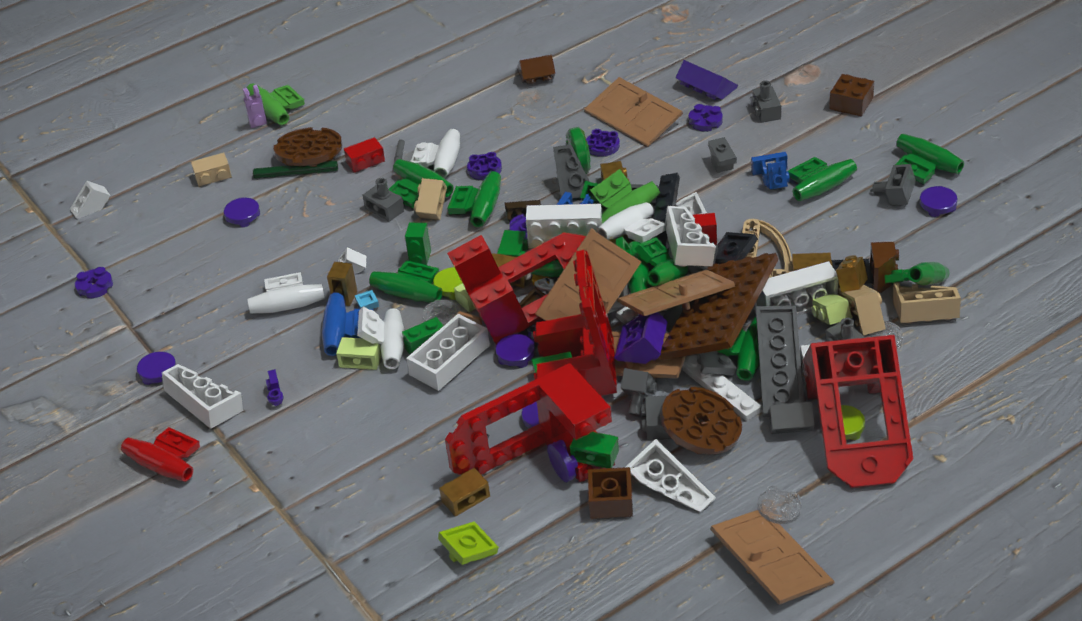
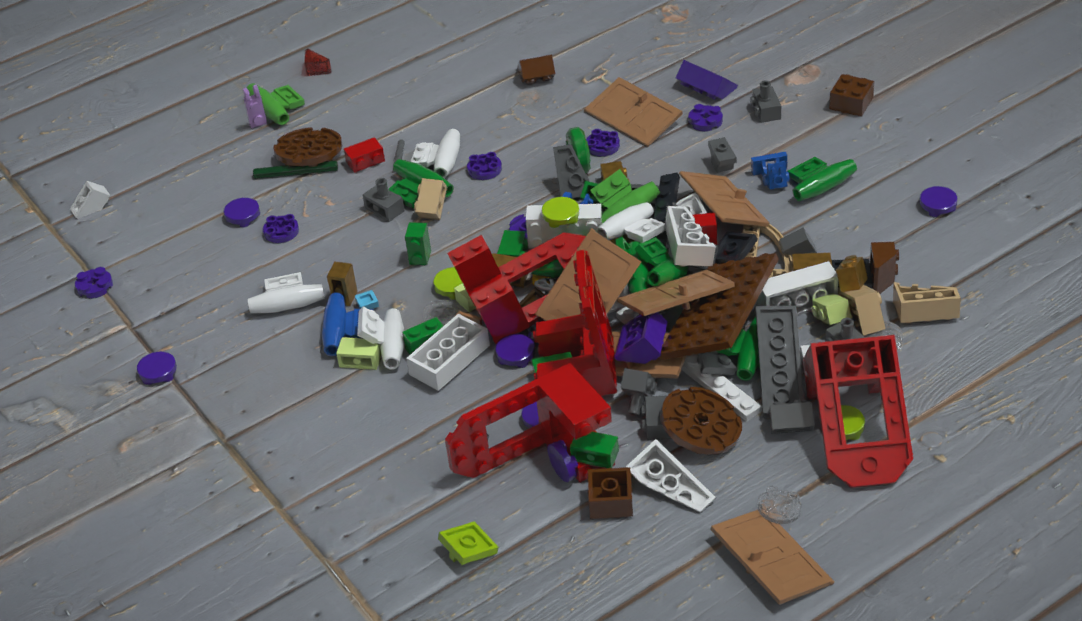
(165, 453): red plate -> none
(200, 396): white wedge -> none
(211, 169): tan brick -> none
(275, 396): dark purple plate -> none
(280, 228): none -> dark purple tile
(316, 64): none -> clear red slope
(357, 259): white brick -> none
(411, 282): green plate -> none
(464, 492): pearl gold brick -> none
(479, 200): green plate -> none
(519, 207): dark brown plate -> none
(560, 211): none -> lime tile
(724, 199): none -> medium nougat door
(797, 243): none -> dark grey slope
(899, 185): dark grey brick -> none
(922, 274): green plate -> none
(927, 156): green plate -> none

